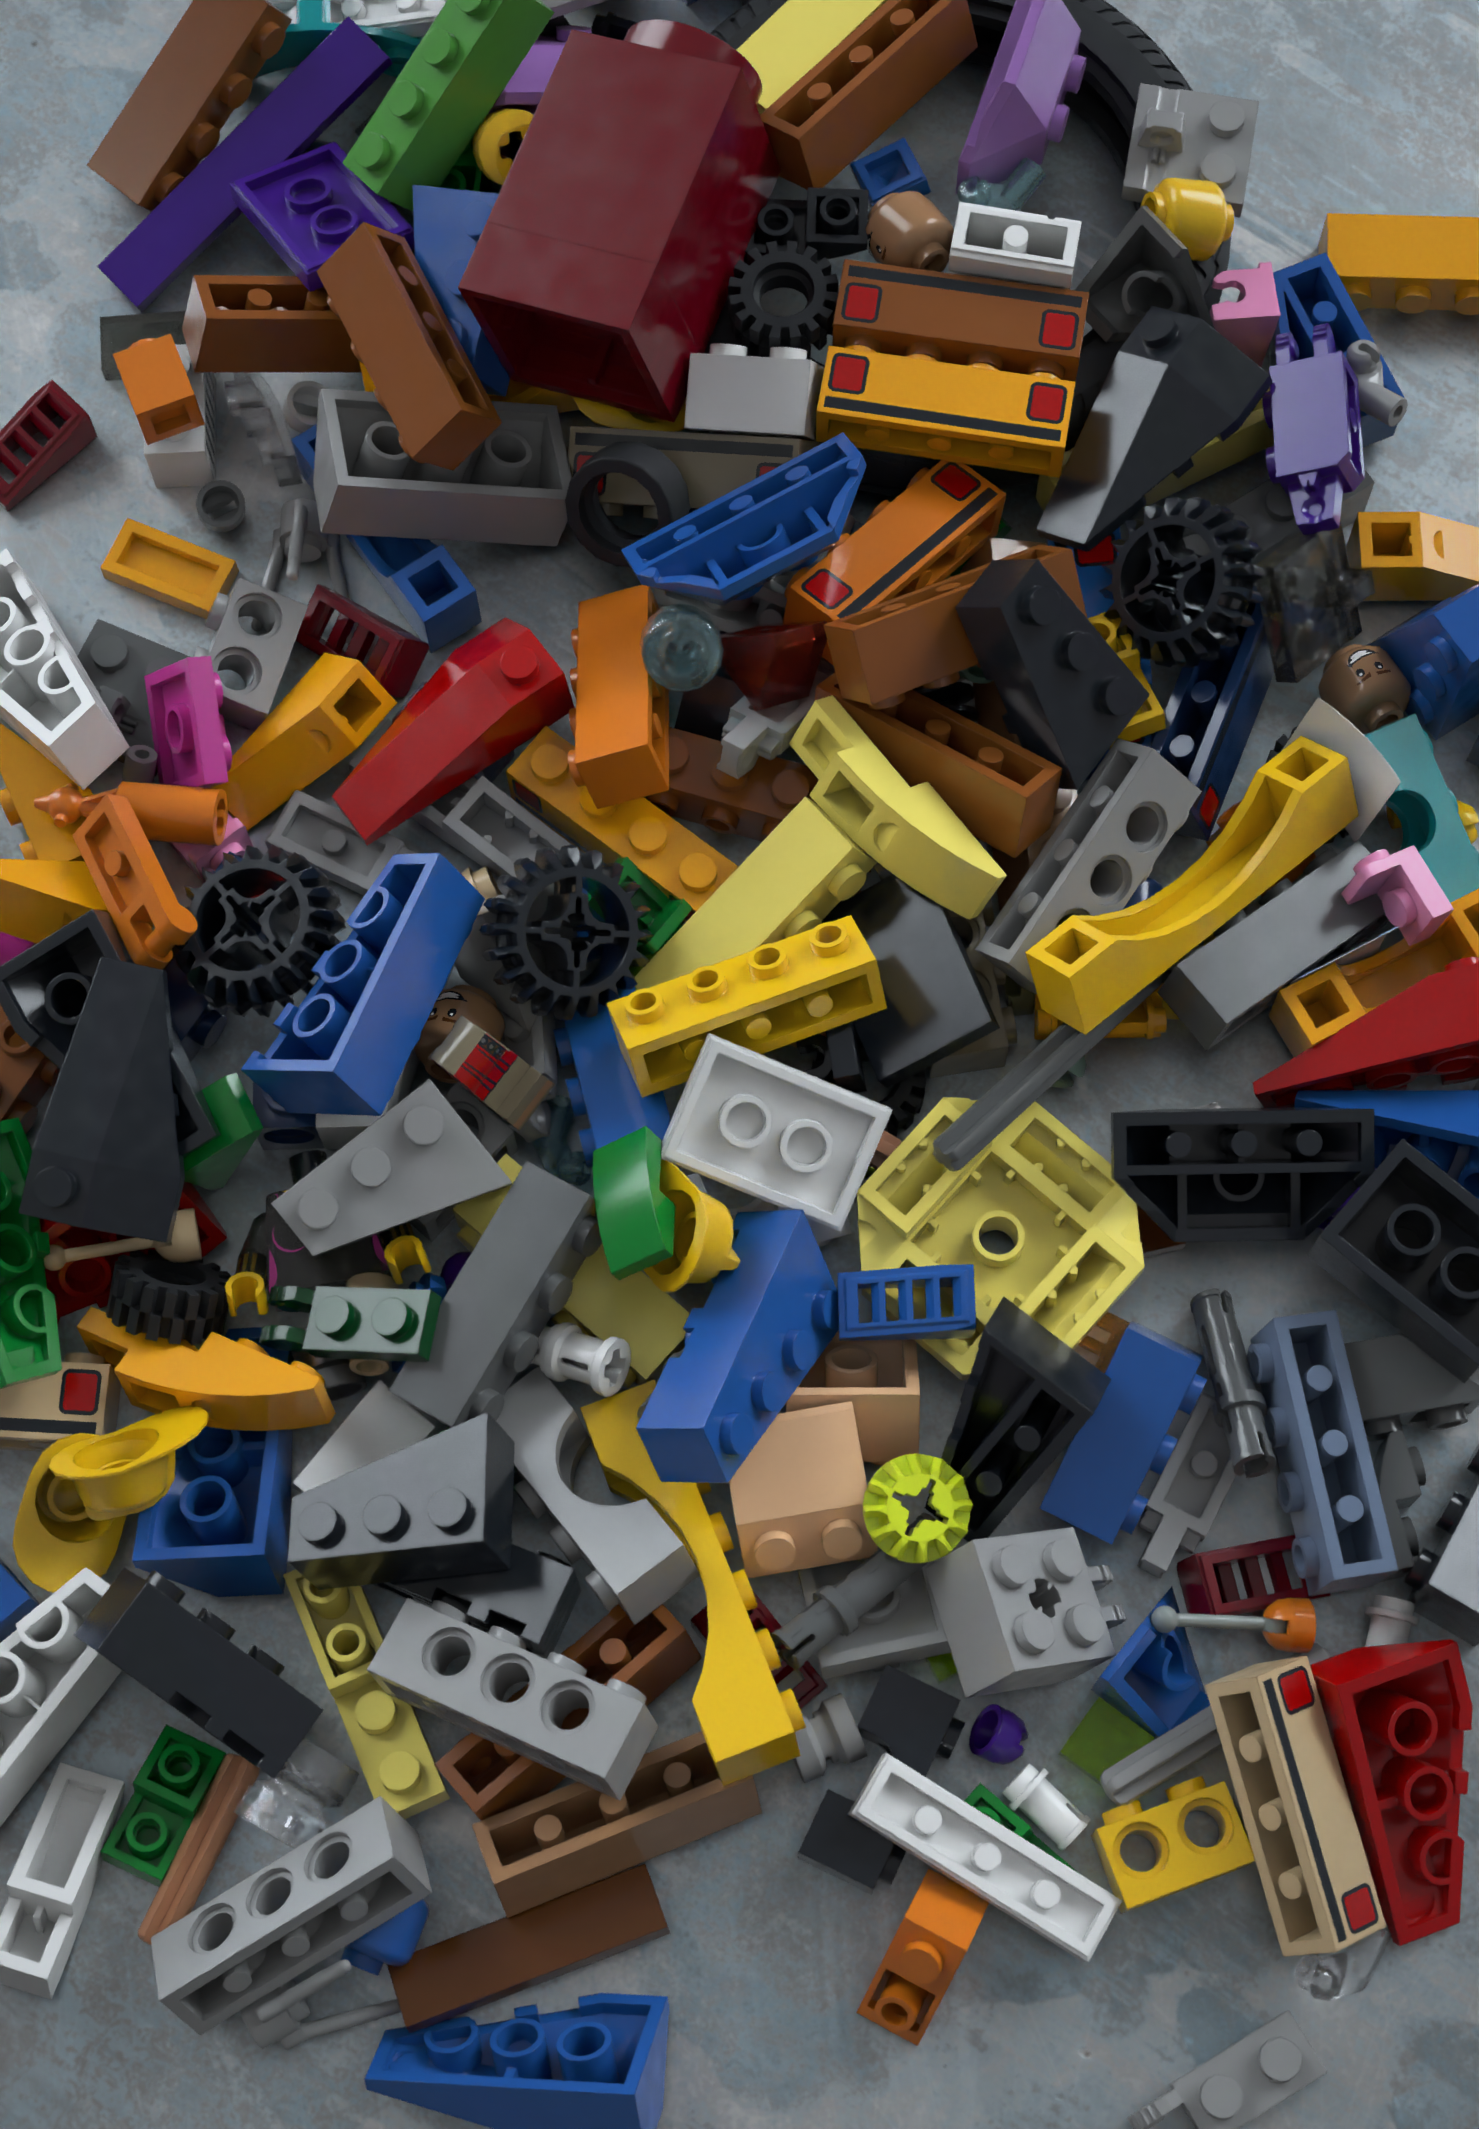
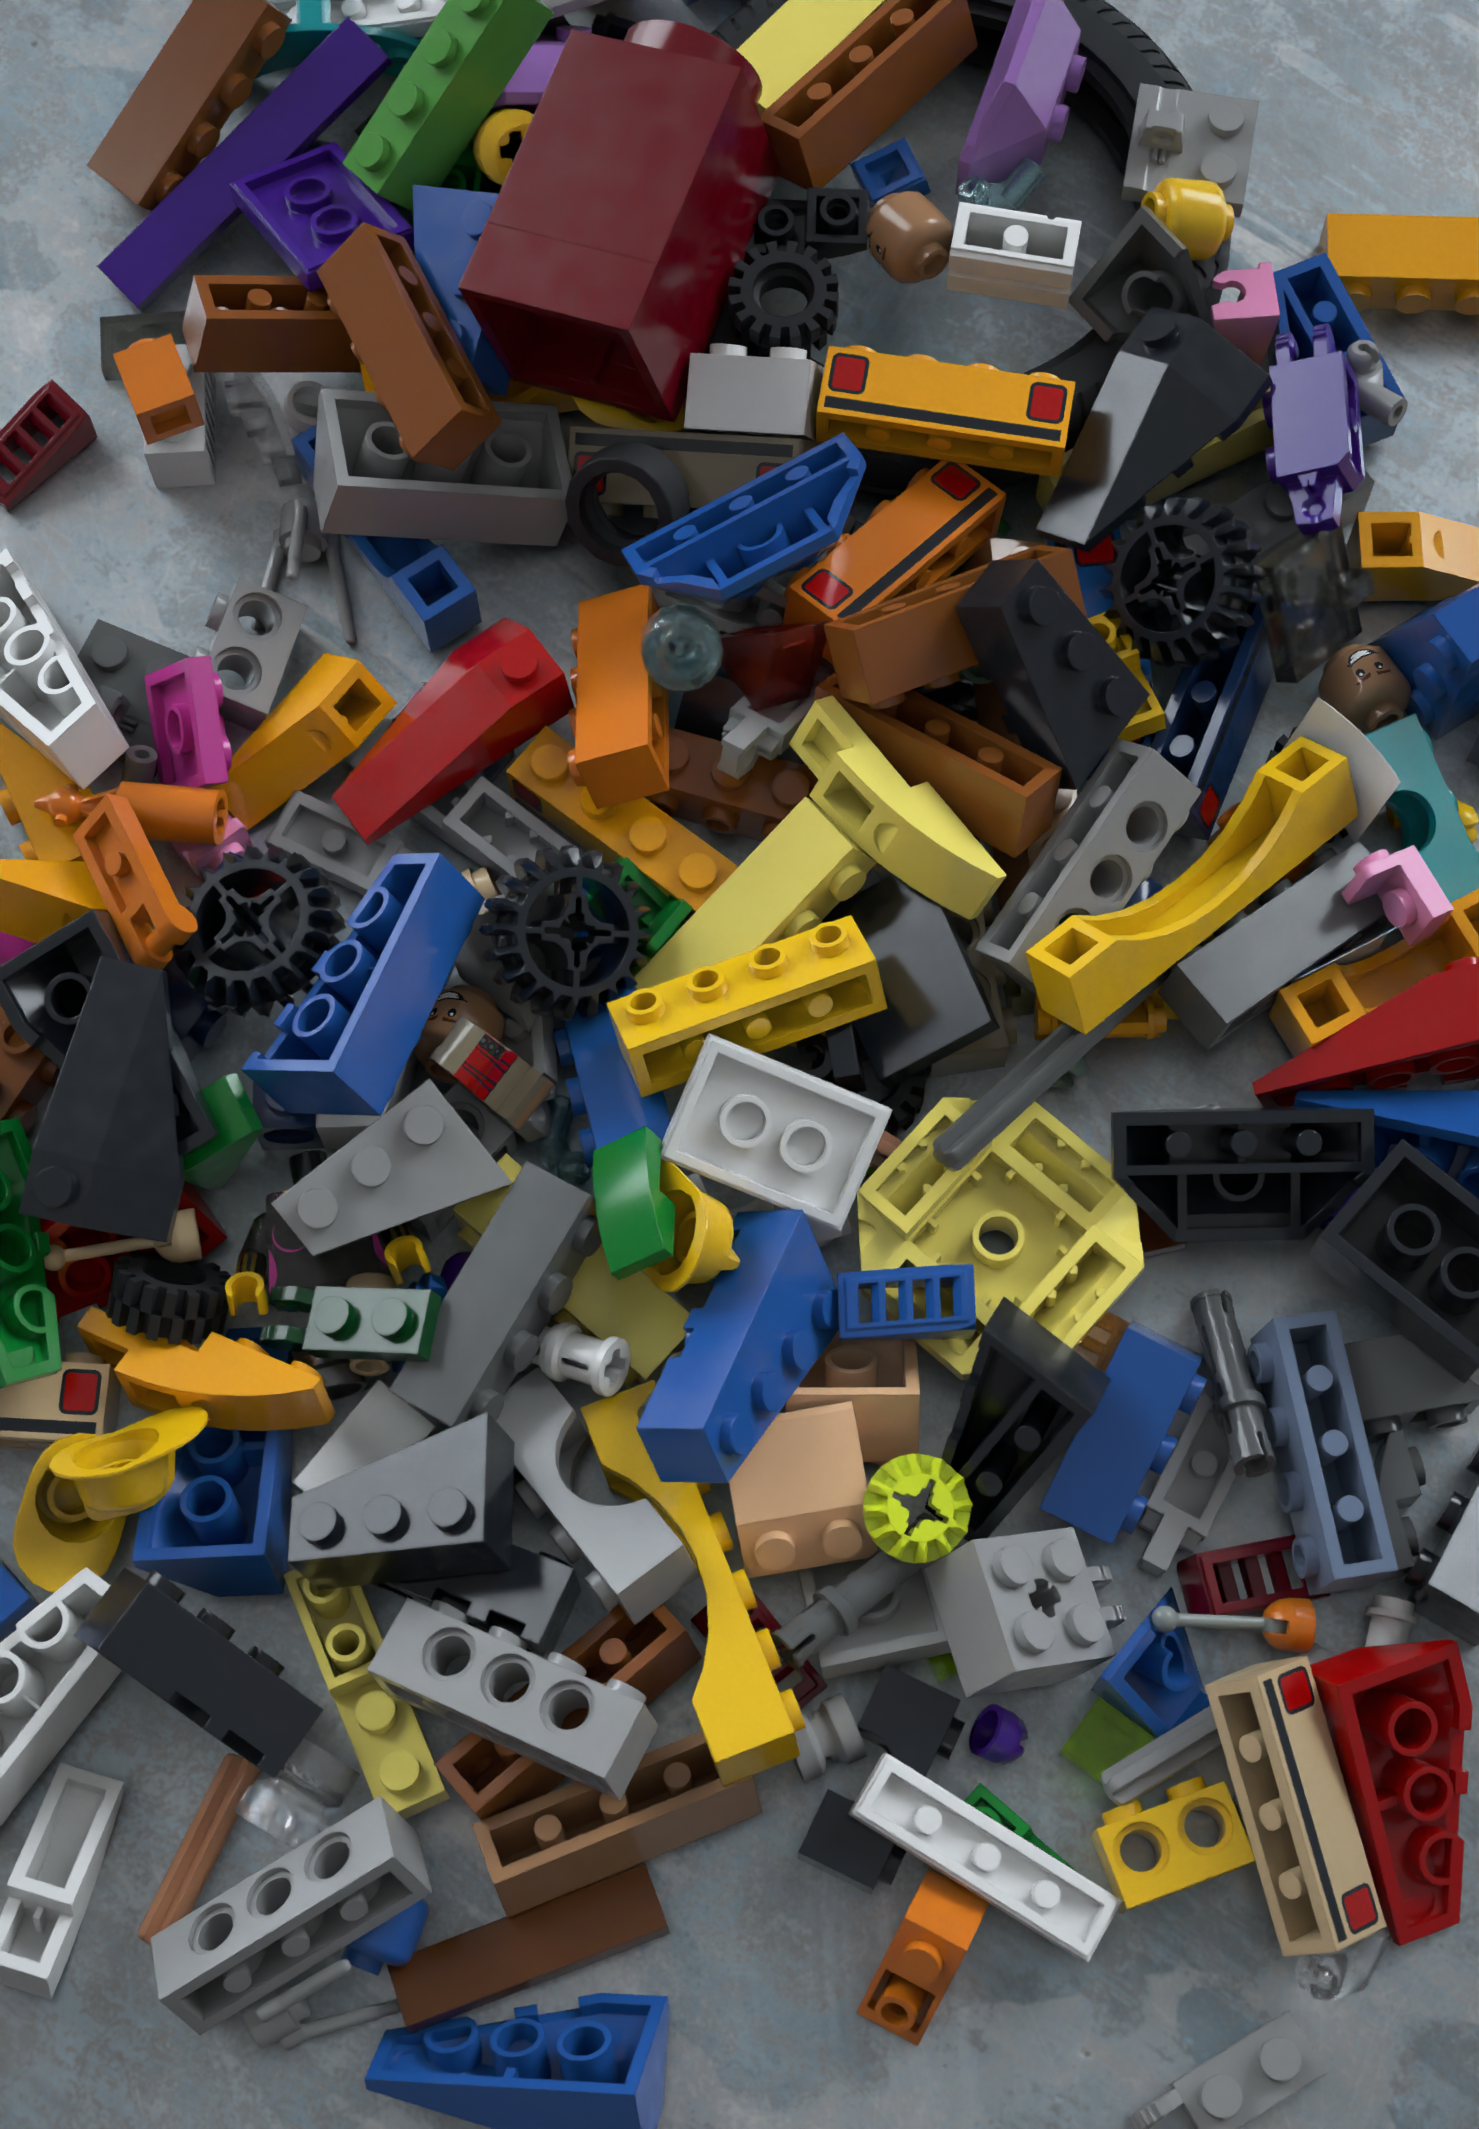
(162, 1805): green slope -> none
(168, 568): light orange tile -> none
(216, 496): dark grey hinge -> none
(395, 655): dark red slope -> none
(960, 318): dark orange brick -> none
(1045, 1806): white pin -> none

